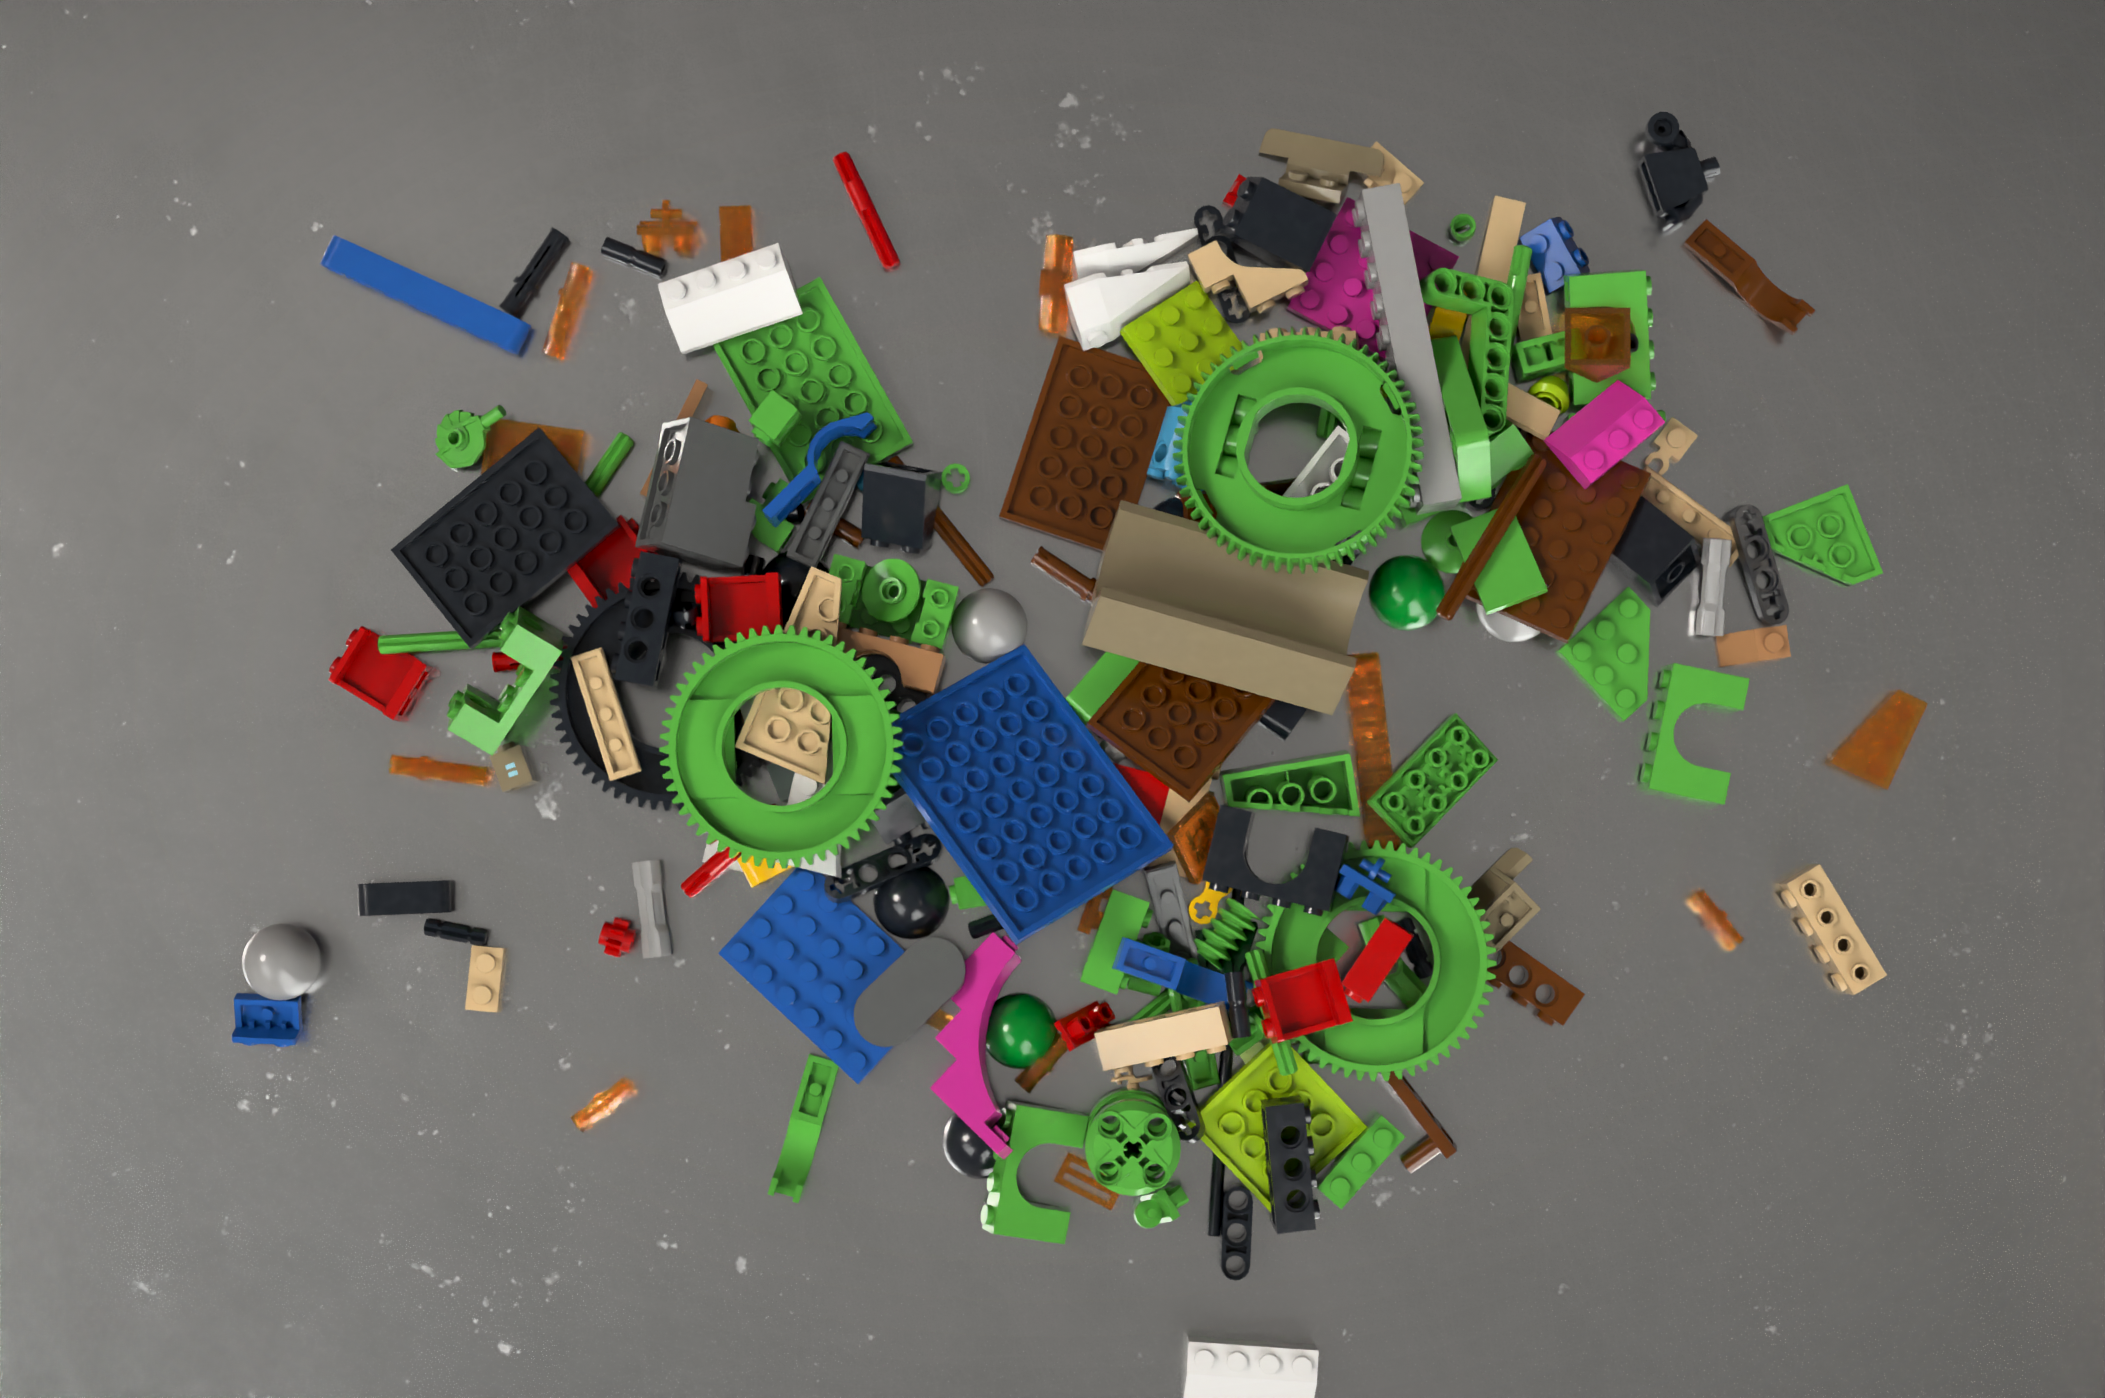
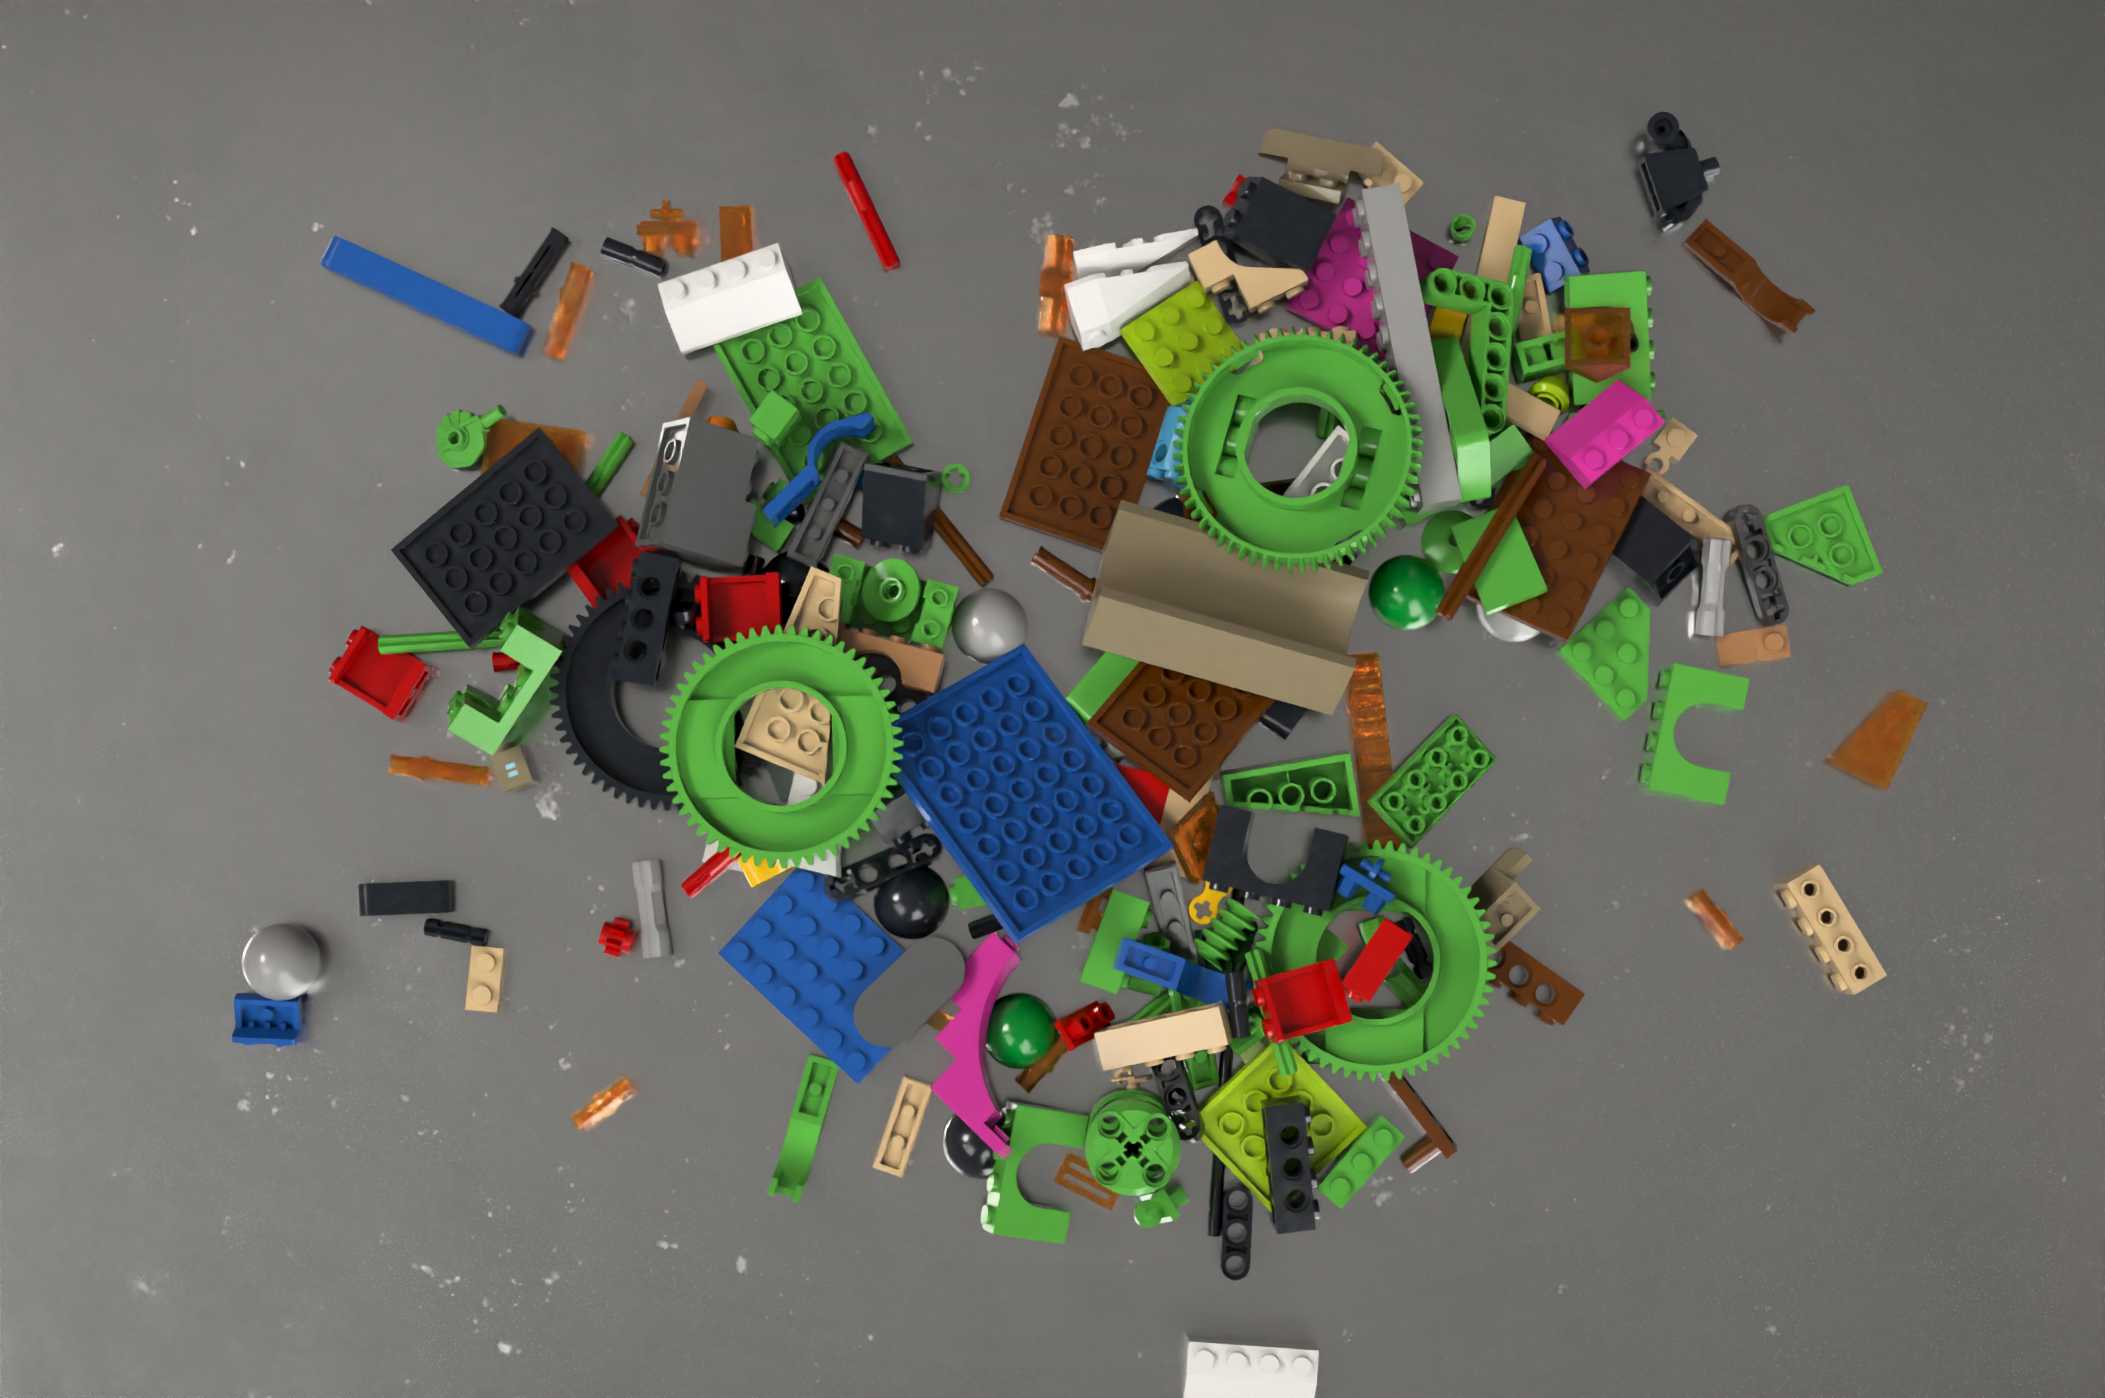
(606, 714): tan tile -> none
(903, 1126): none -> tan tile

